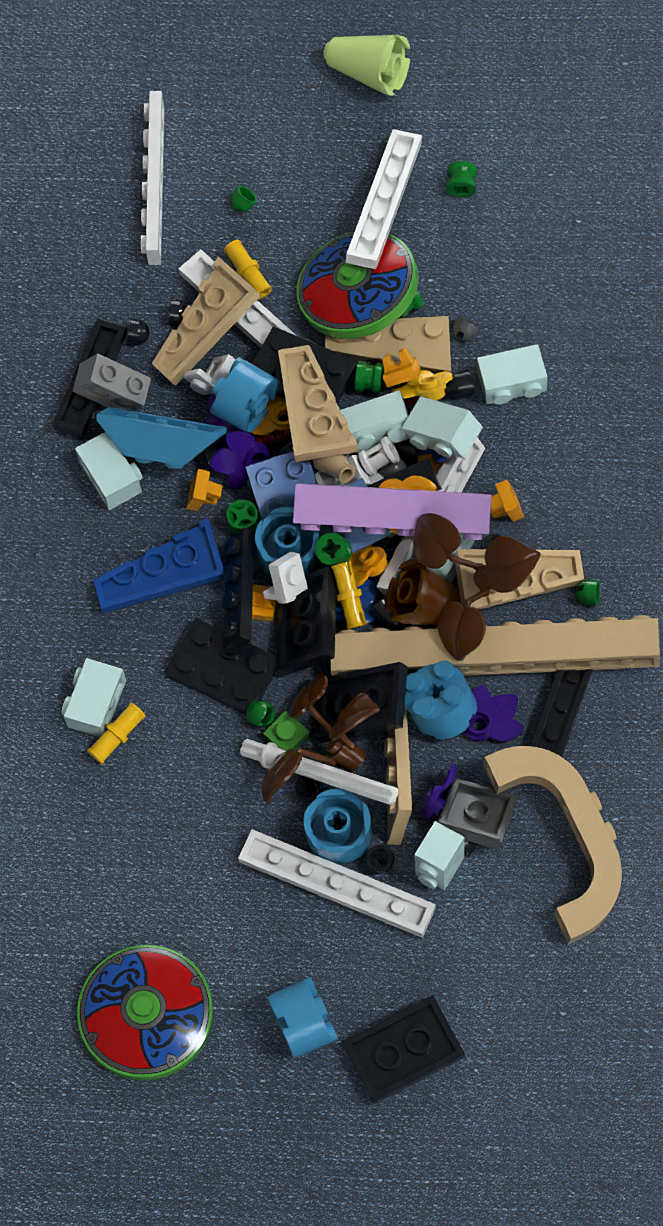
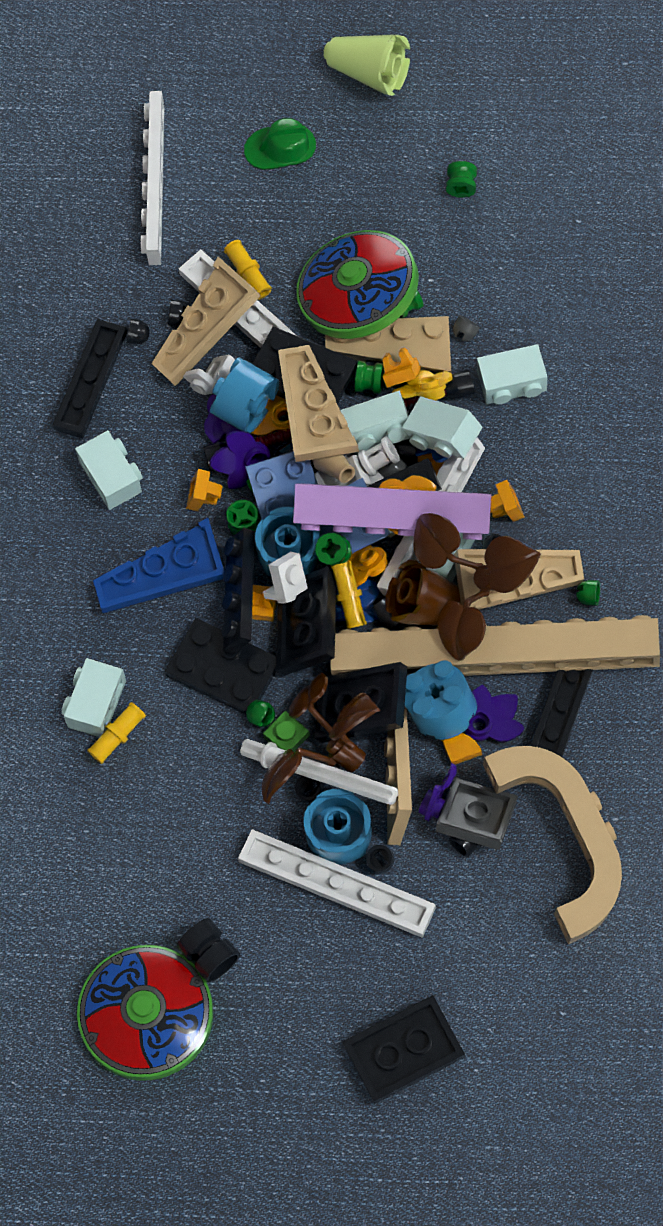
(111, 383): light grey brick -> none
(157, 437): dark azure wedge -> none
(205, 946): none -> black wheel
(243, 199): green hinge -> none
(280, 145): none -> green piece
(301, 1017): dark azure brick -> none
(384, 199): white plate -> none
(439, 856): light aqua brick -> none
(461, 748): none -> light orange tile

